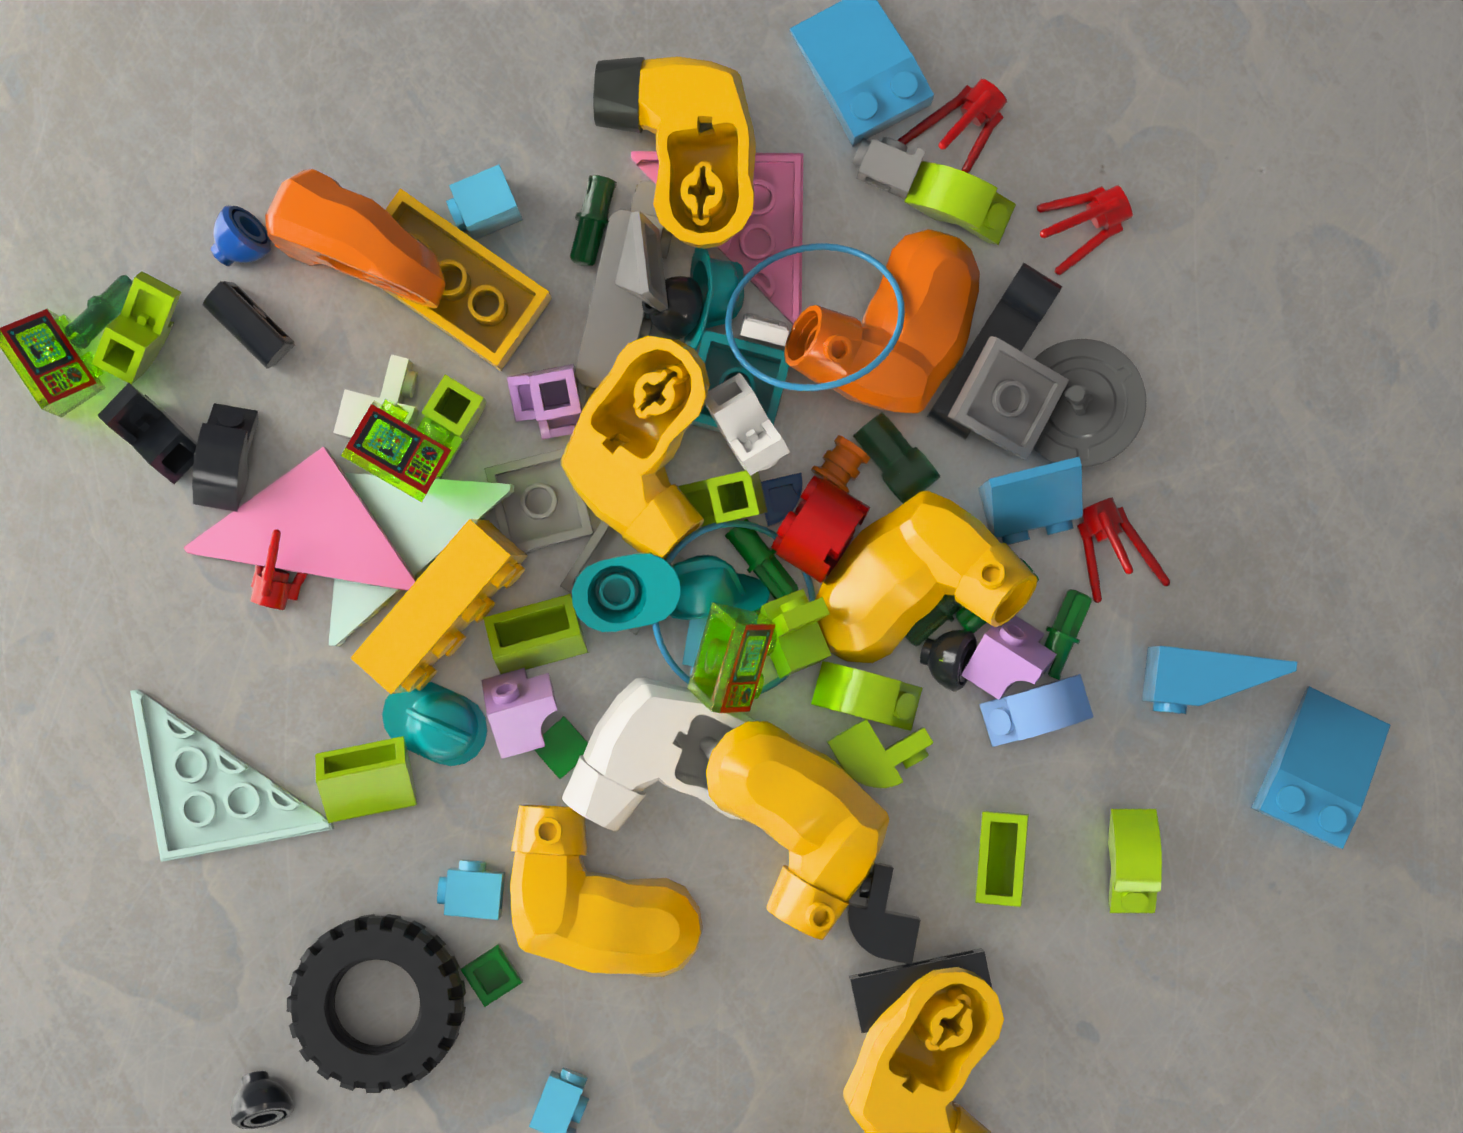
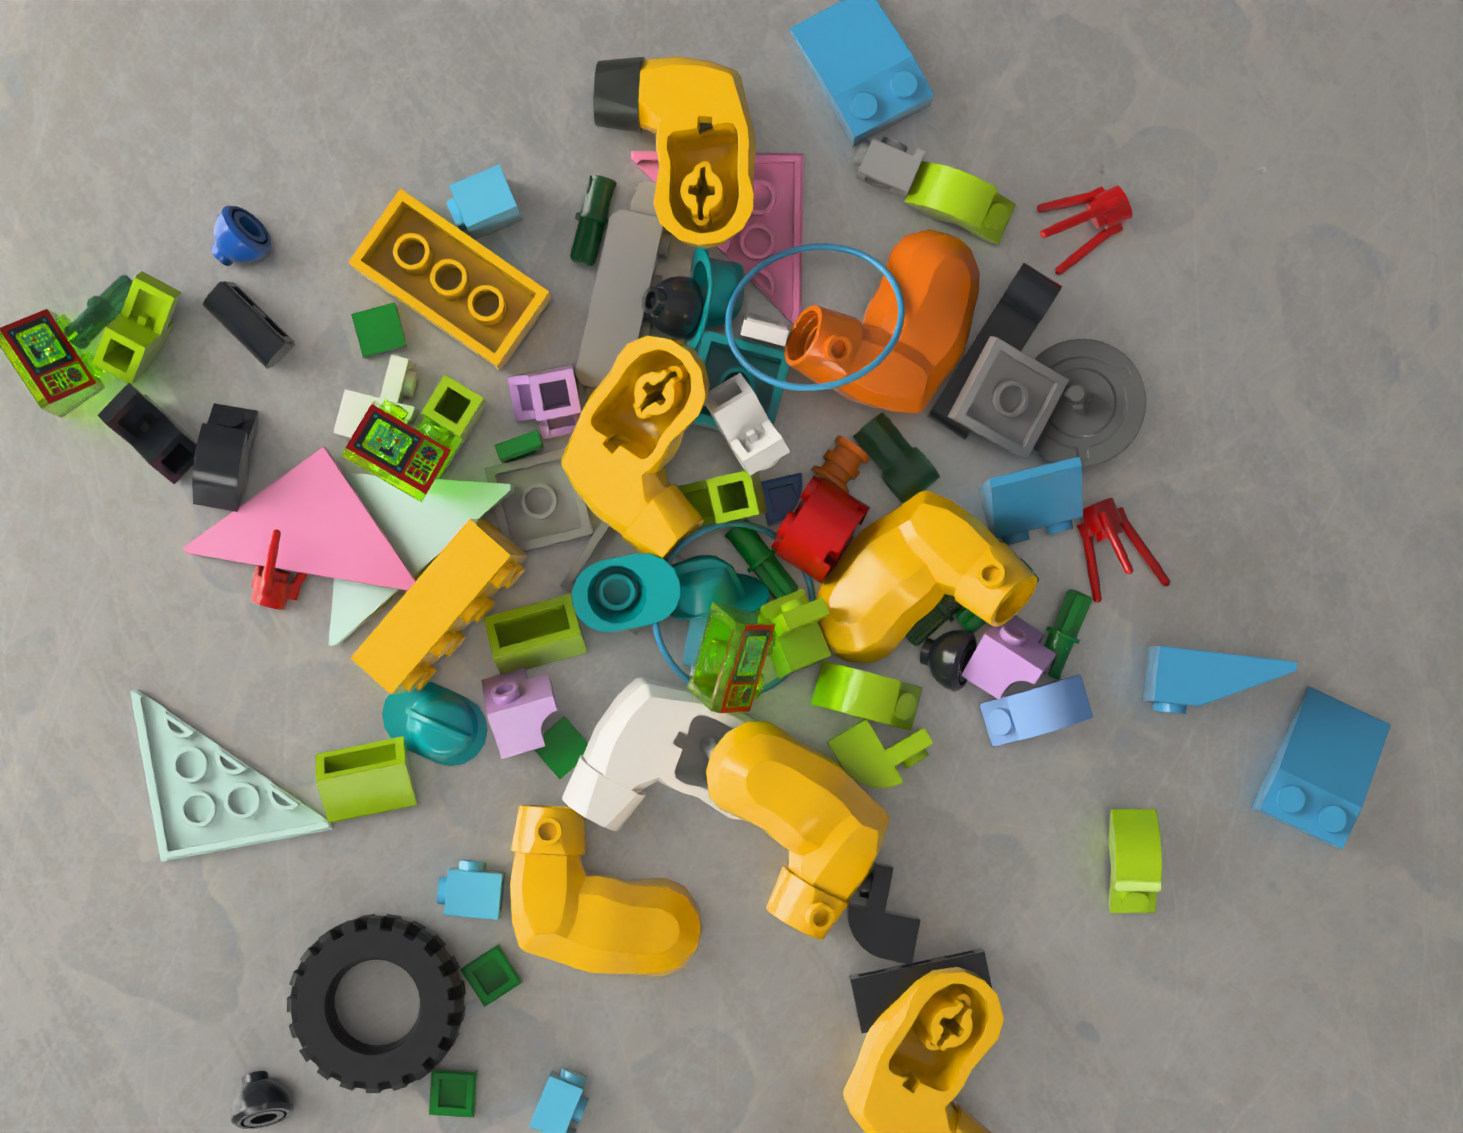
(351, 233): orange piece -> none
(379, 330): none -> green tile
(453, 1092): none -> green tile
(520, 447): none -> green tile
(642, 263): light grey slope -> none
(980, 106): red plant -> none
(1002, 858): lime brick -> none

